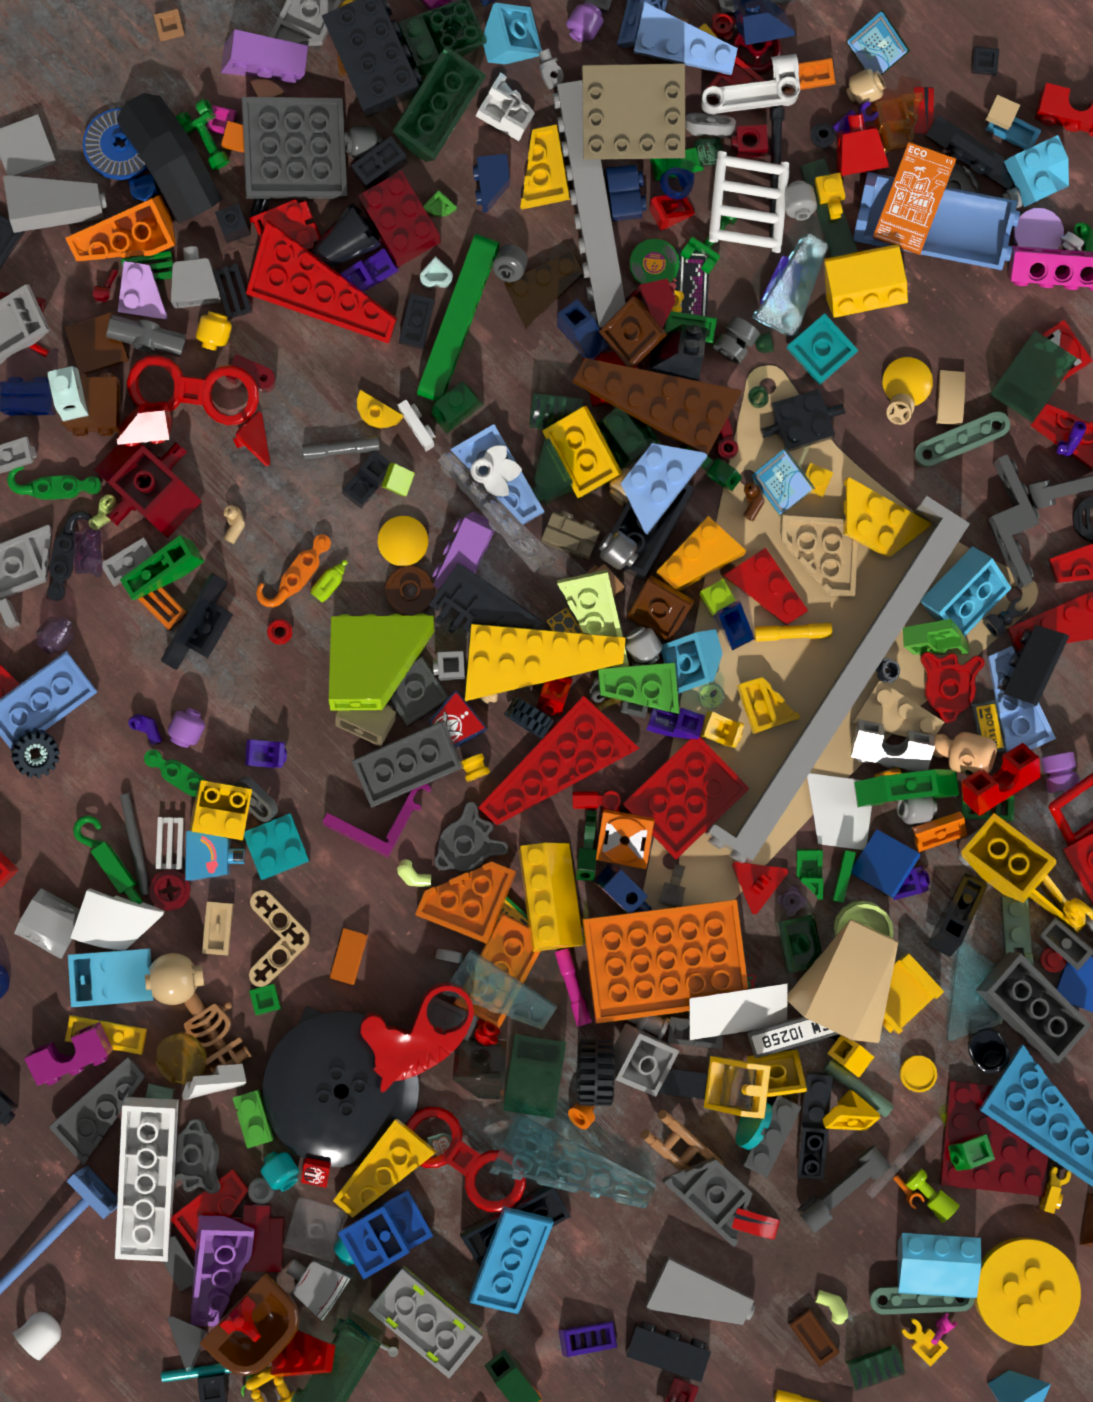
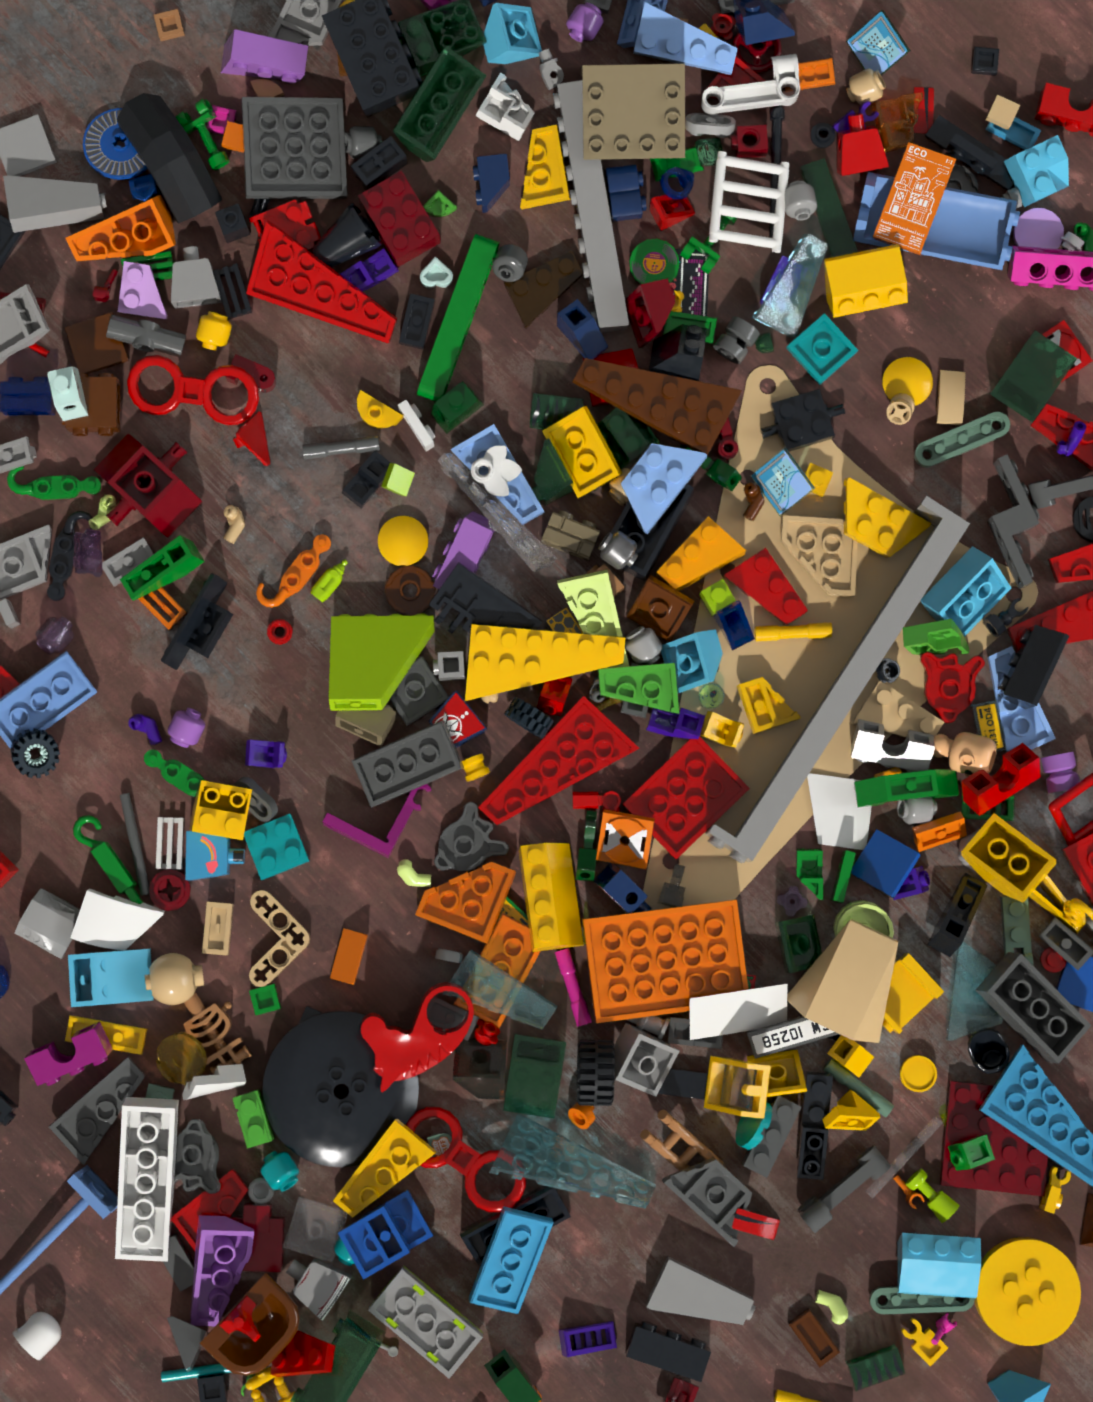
(146, 423): slope -> none
(316, 1172): red tile -> none
(632, 332): reddish brown tile -> none
(754, 395): clear green hinge -> none
(758, 882): red piece -> none
(831, 191): yellow plate -> none

